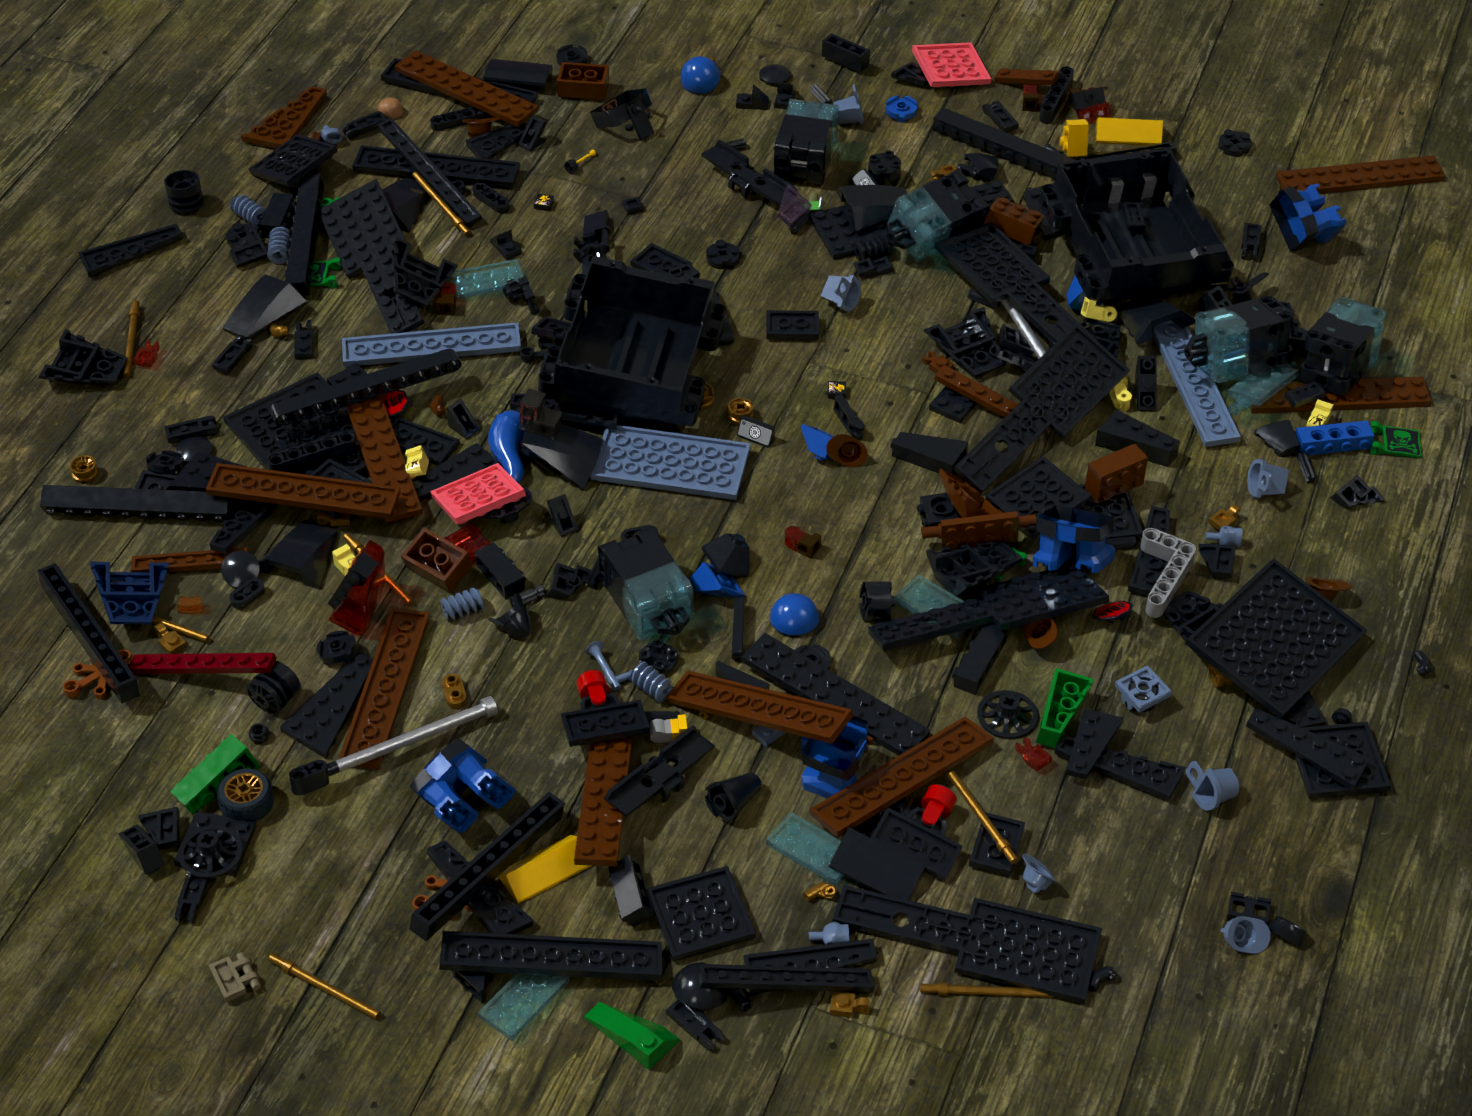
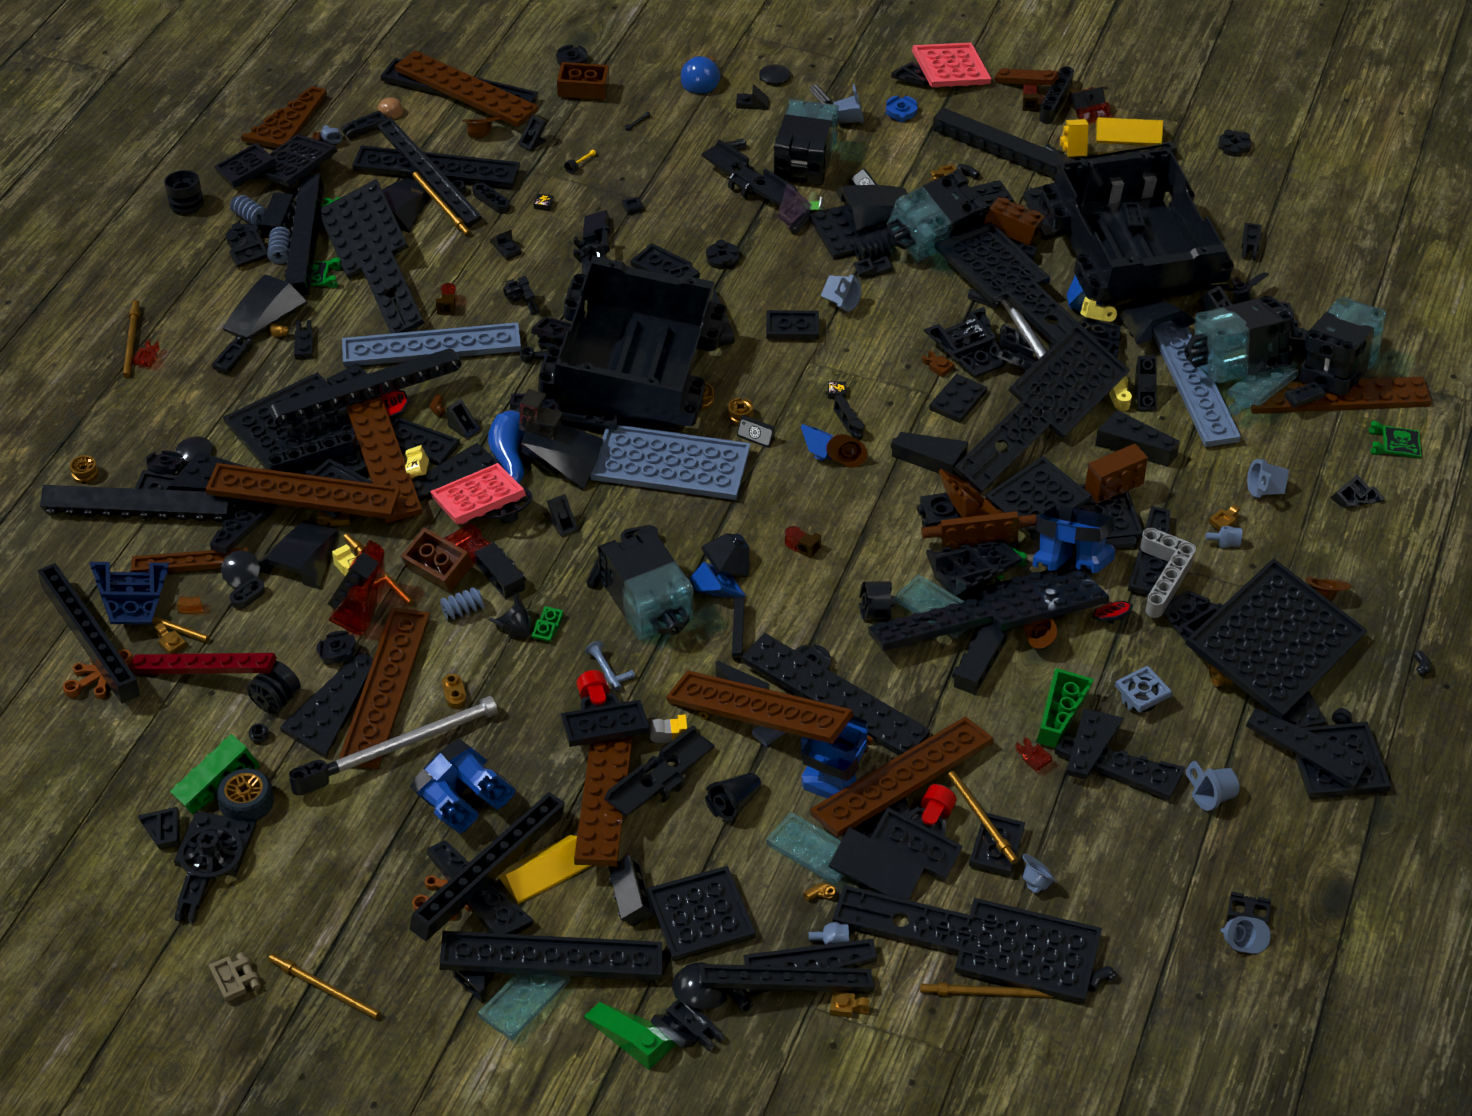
(83, 362): black wedge -> none
(121, 251): black wing -> none
(142, 849): black slope -> none
(191, 428): black plate -> none
(245, 165): none -> black plate
(416, 277): black wedge -> none
(443, 121): black beam -> none
(485, 278): clear light blue plate -> none
(495, 141): black wing -> none
(518, 72): black slope -> none
(530, 594): black axle -> none
(548, 624): none -> green slope
(566, 580): black slope -> none
(625, 107): black piece -> none
(651, 681): sand blue piece -> none
(651, 715): black axle -> none
(659, 656): black dish -> none
(673, 1030): none -> black plate
(784, 94): black slope -> none
(794, 614): blue cylinder -> none
(845, 52): black brick -> none
(885, 168): black brick -> none
(975, 391): reddish brown plate -> none
(983, 164): black slope -> none
(1000, 116): black plate -> none
(1007, 709): black wheel -> none
(1218, 559): black wing -> none
(1279, 437): black slope -> none
(1288, 930): black piece -> none
(1300, 219): blue piece -> none
(1306, 467): black axle -> none
(1320, 414): light yellow leg -> none
(1335, 437): blue brick -> none
(1364, 175): reddish brown plate -> none

